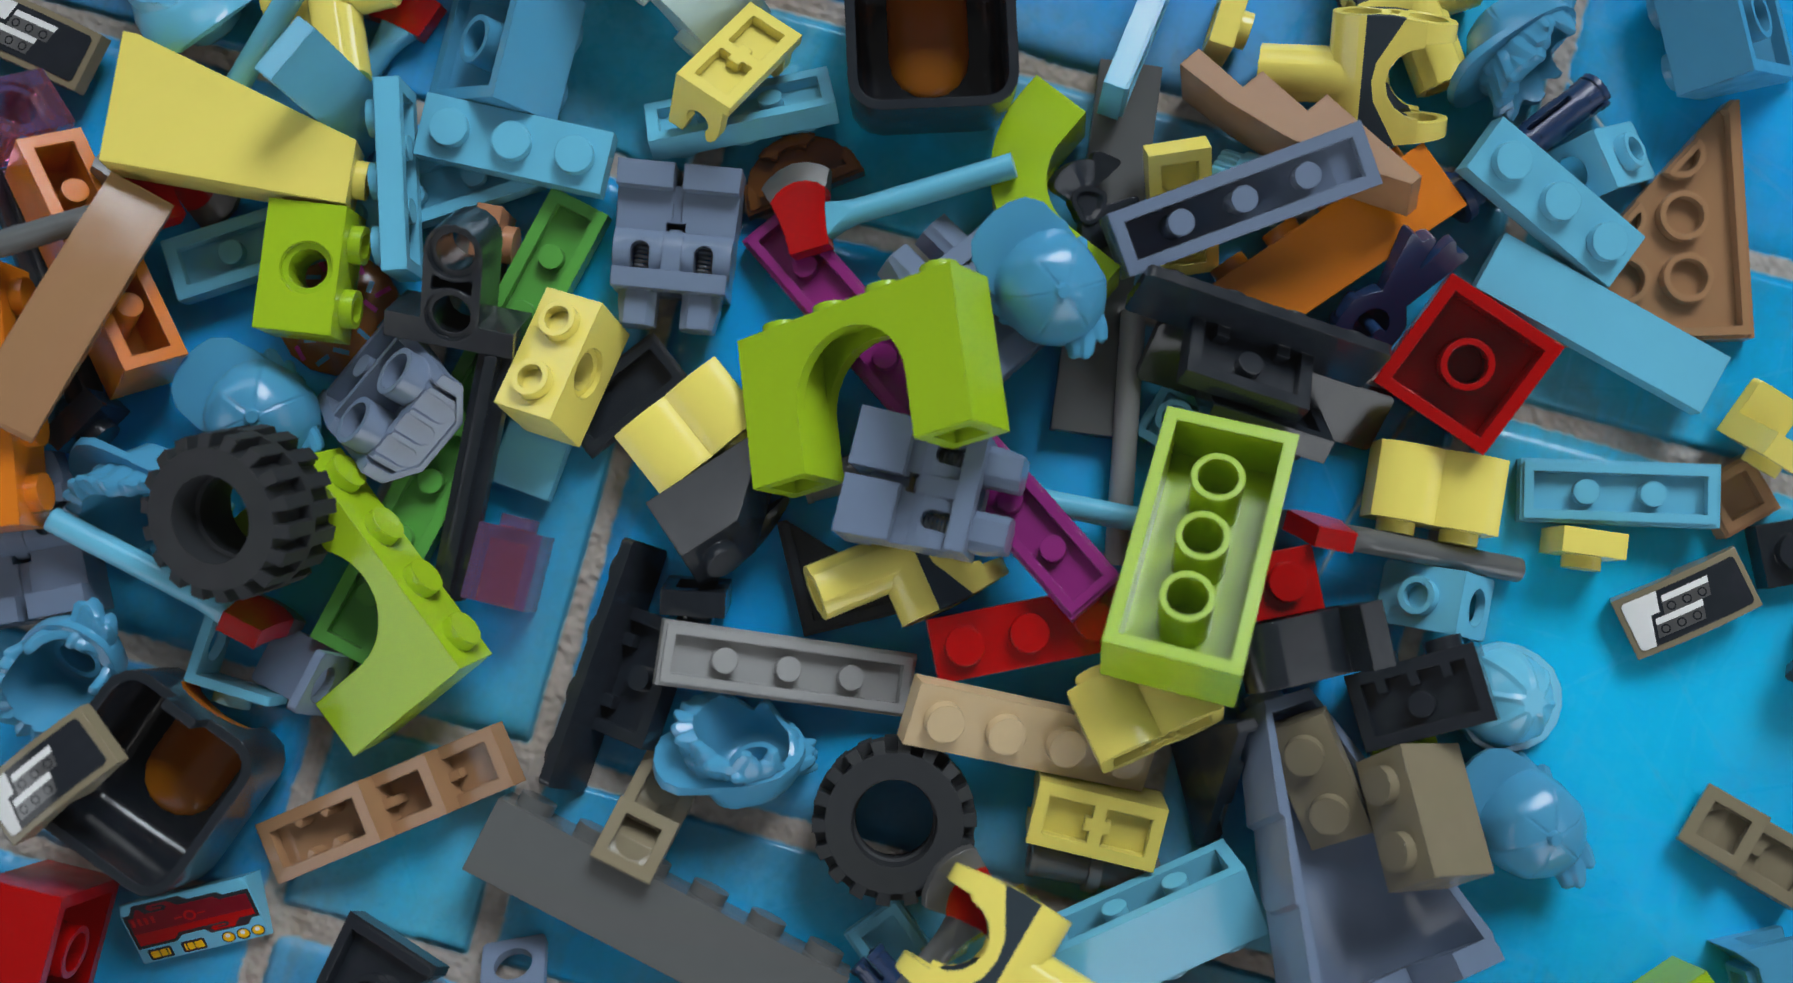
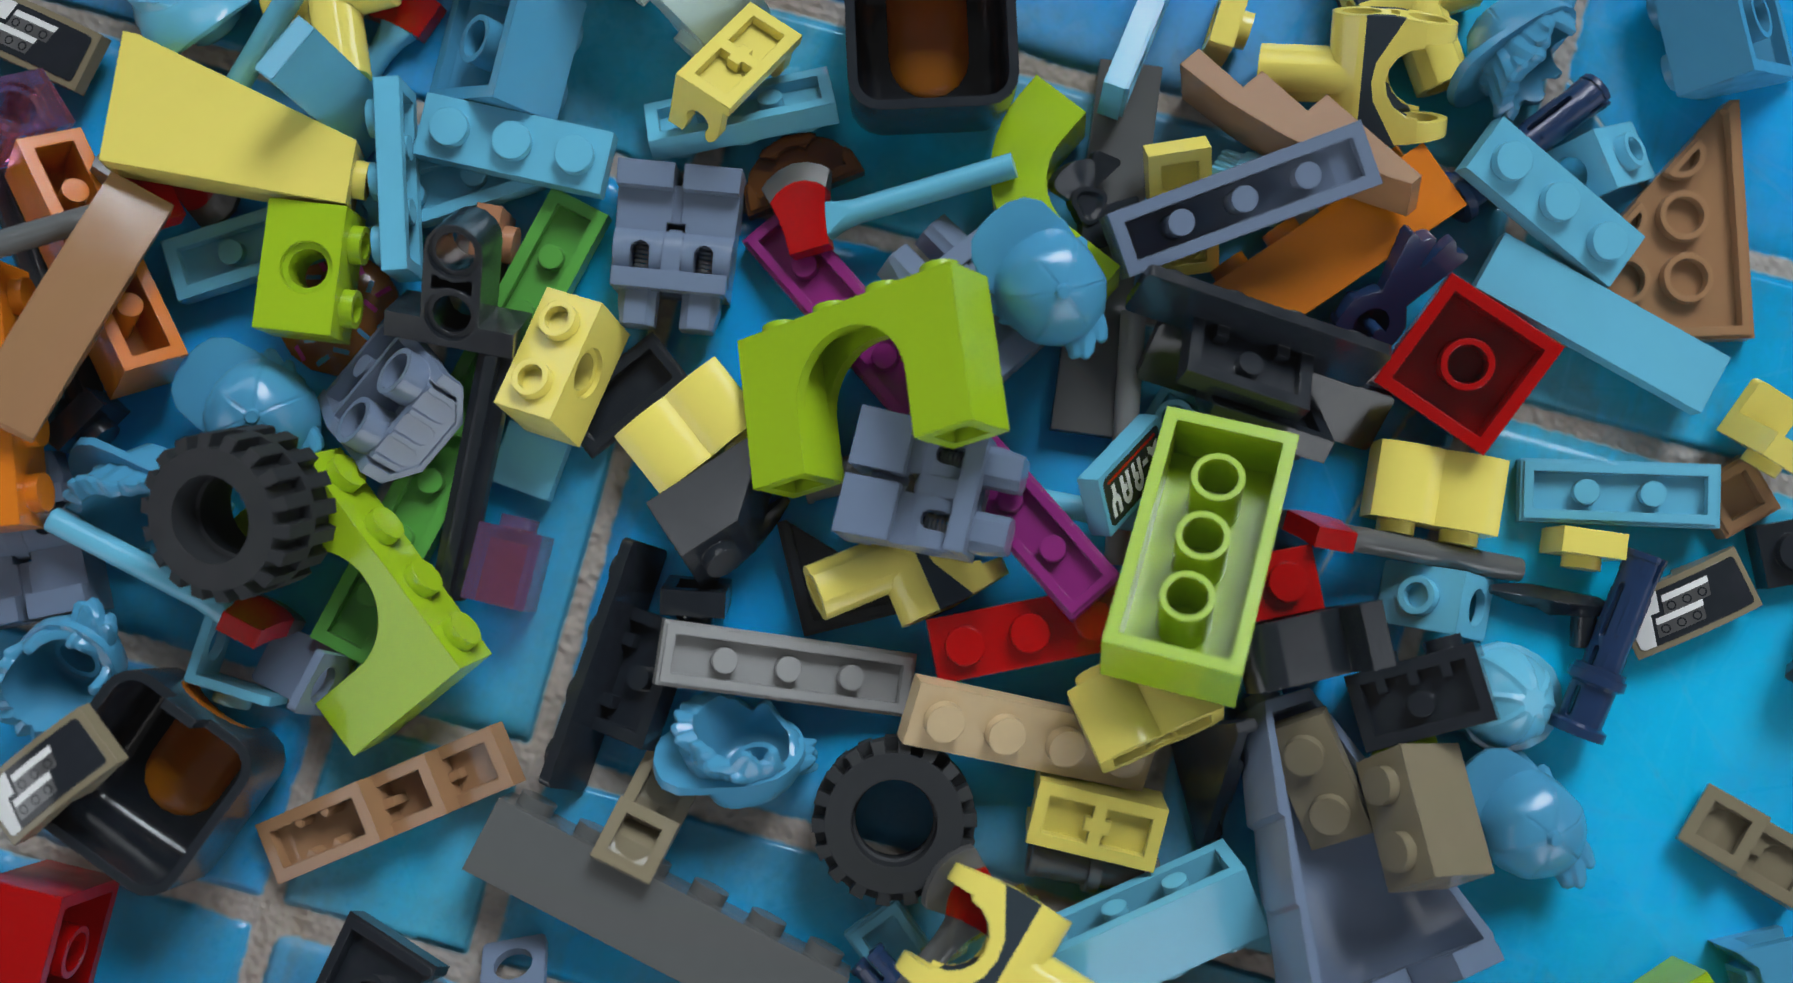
(198, 917): slope -> none
(1117, 477): none -> tile
(1554, 601): none -> black bar
(1599, 673): none -> dark blue pin

